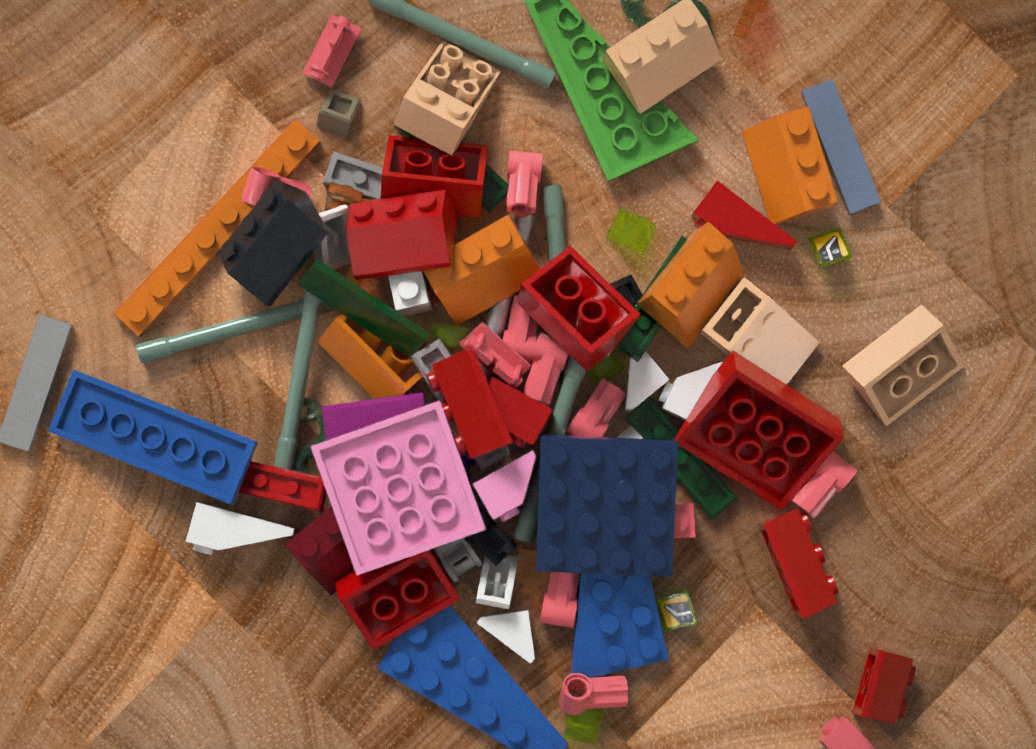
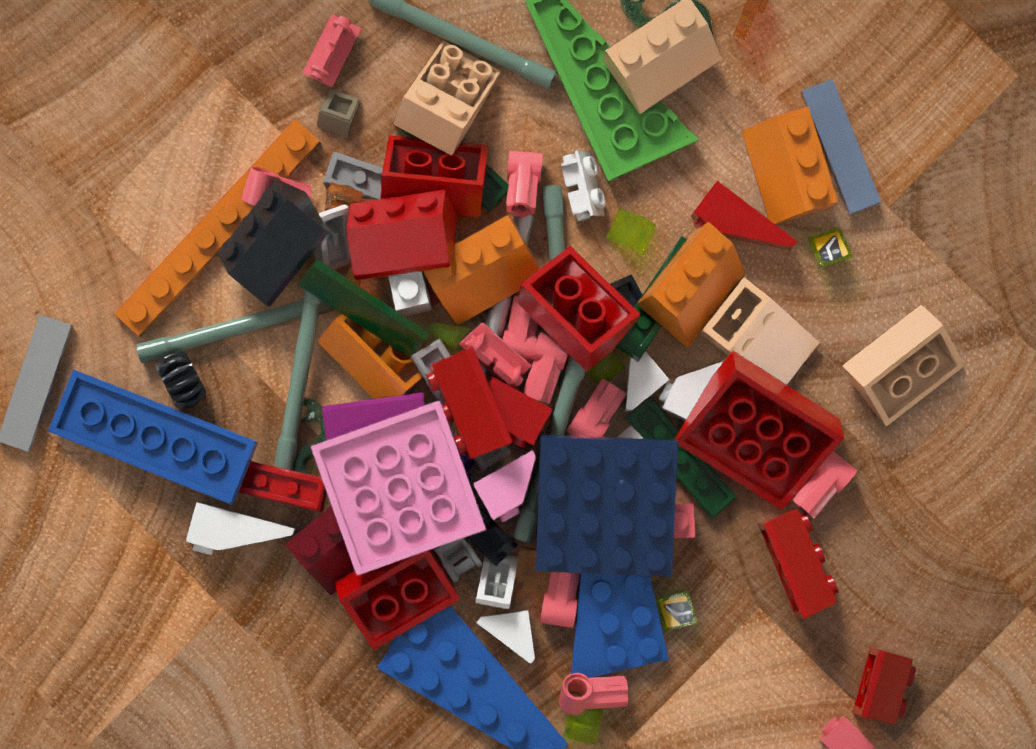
(181, 380): none -> black gear
(581, 170): none -> white hinge

